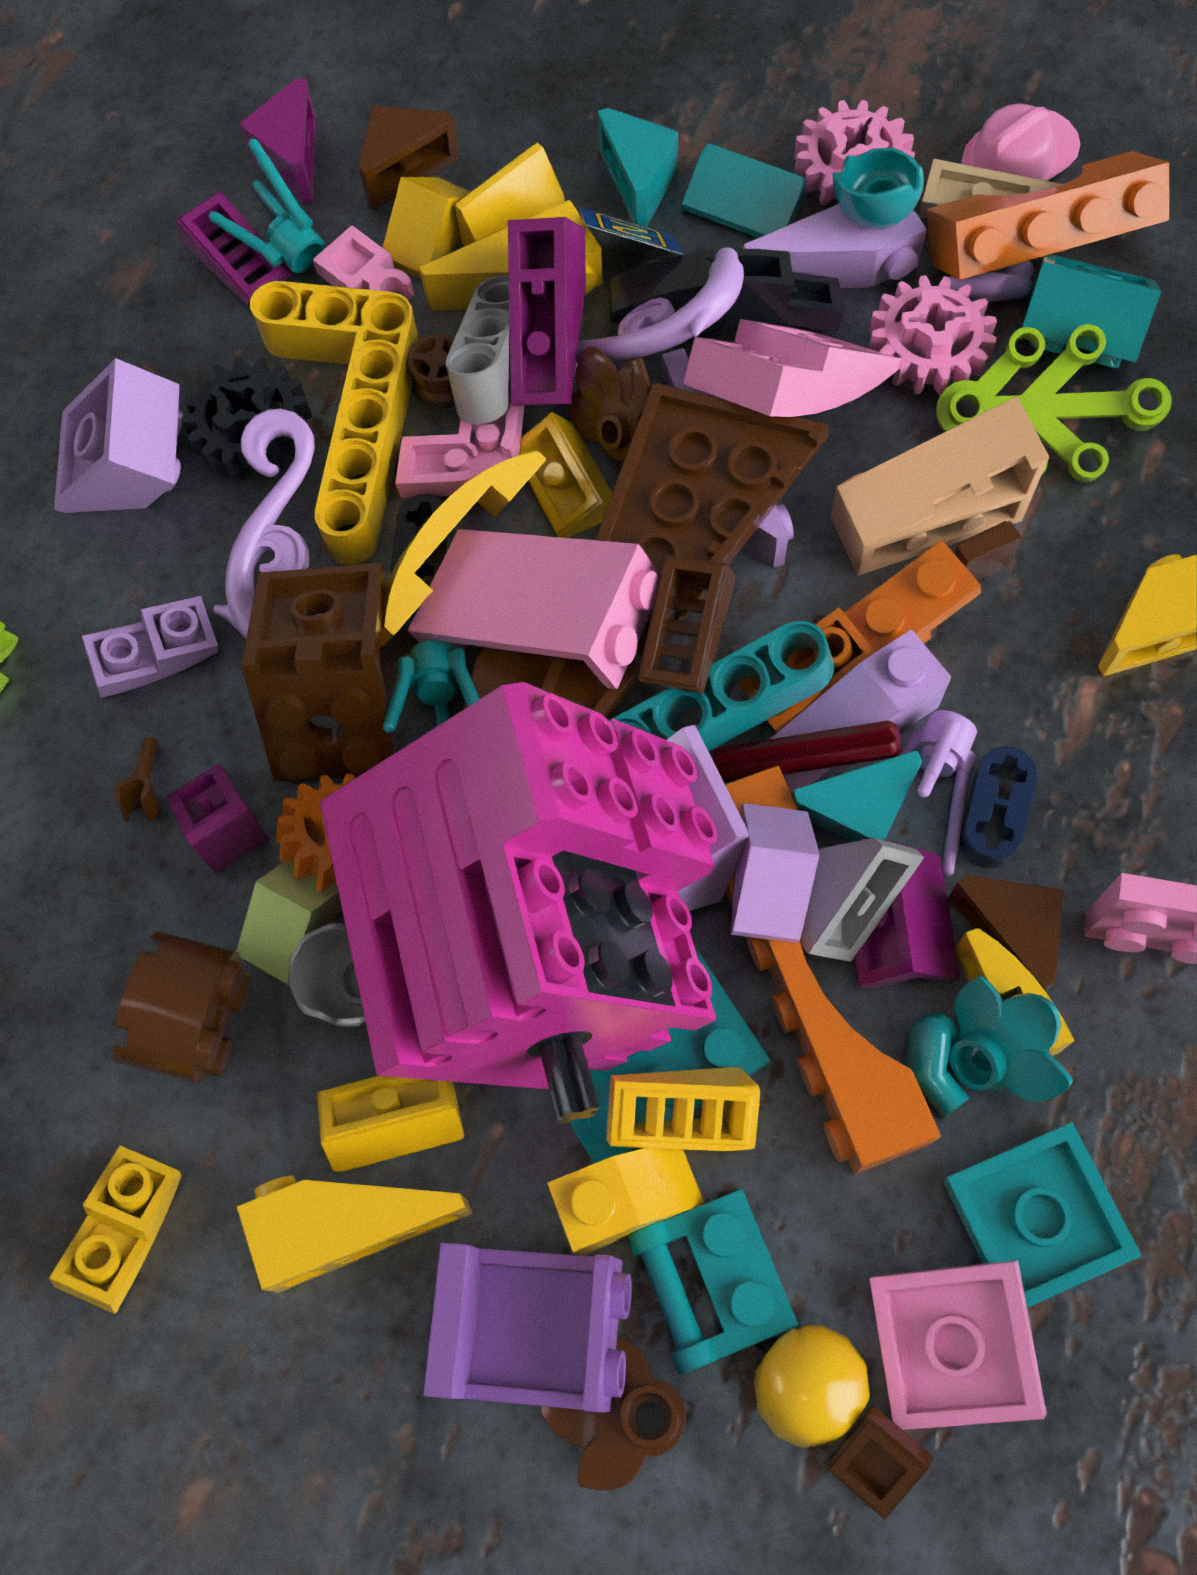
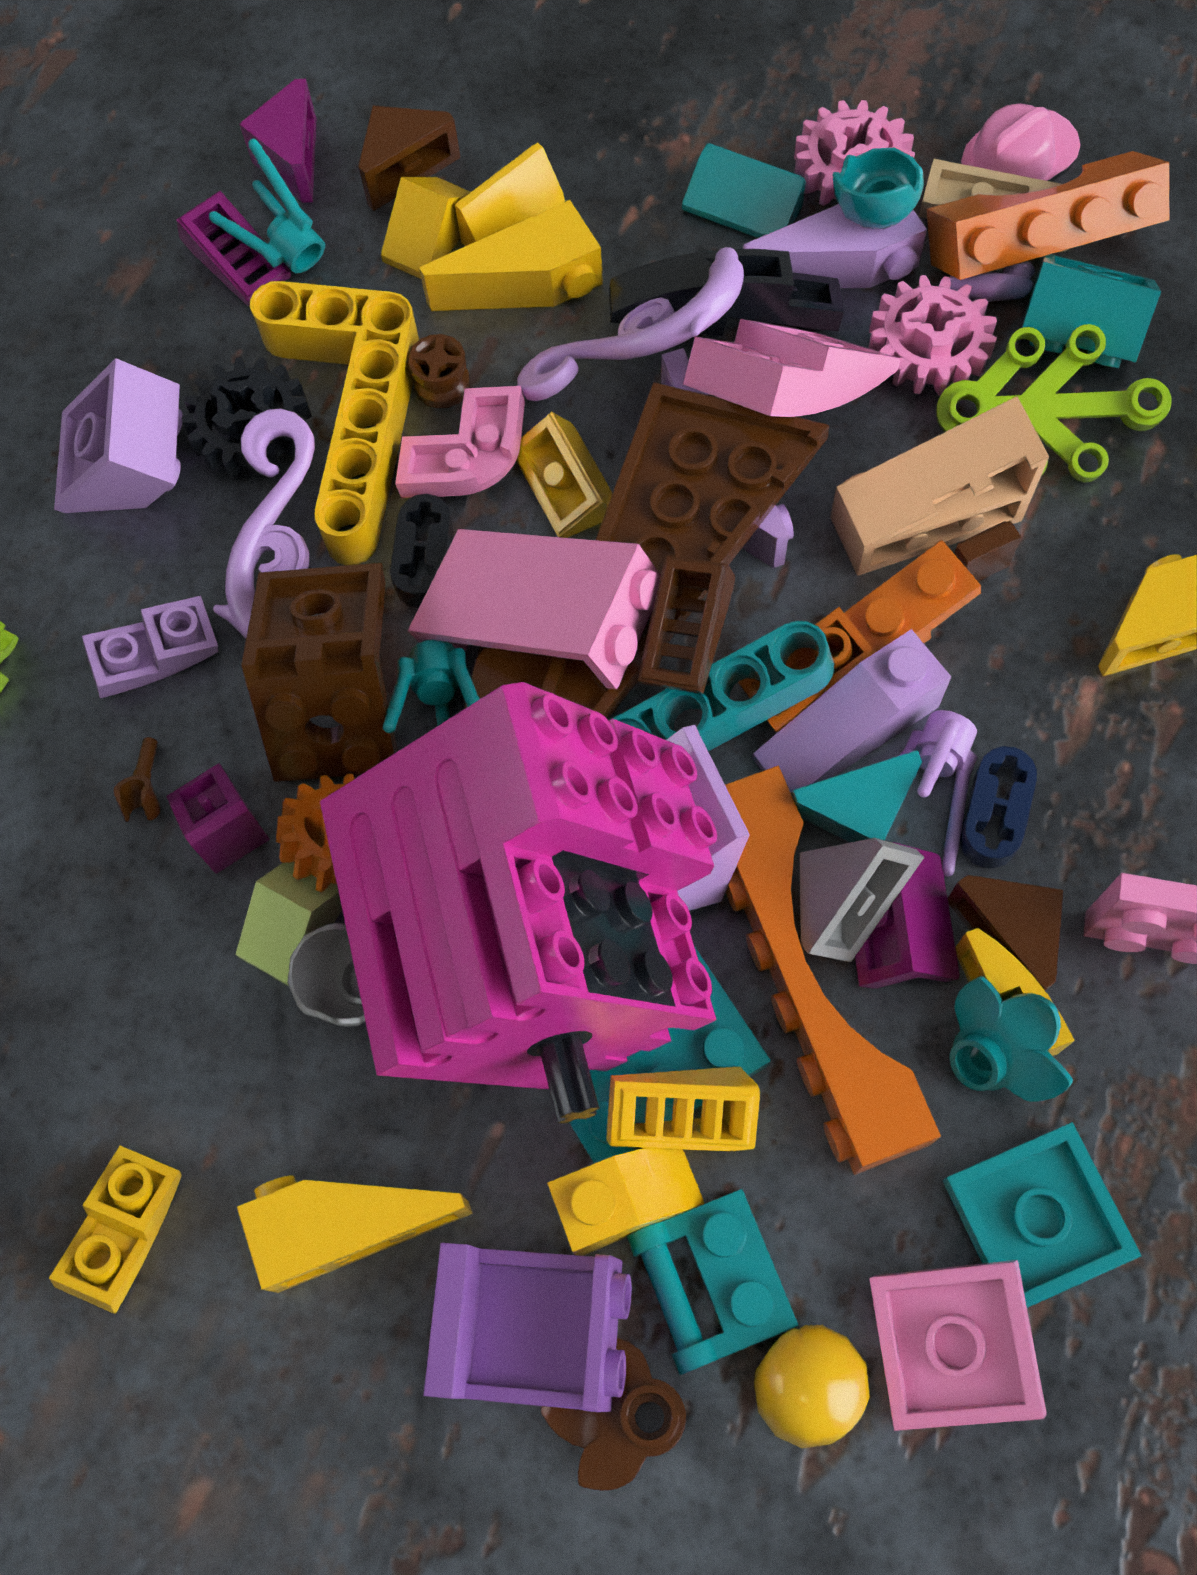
(180, 1008): reddish brown brick -> none
(361, 264): bright pink plate -> none
(386, 1119): yellow slope -> none
(481, 355): light grey beam -> none
(492, 490): yellow slope -> none
(545, 308): magenta slope -> none
(608, 401): reddish brown plate -> none
(630, 230): sticker -> none
(639, 159): teal slope -> none
(774, 874): lavender slope -> none
(810, 750): dark red axle -> none
(879, 1462): reddish brown tile -> none
(928, 1059): teal arm -> none

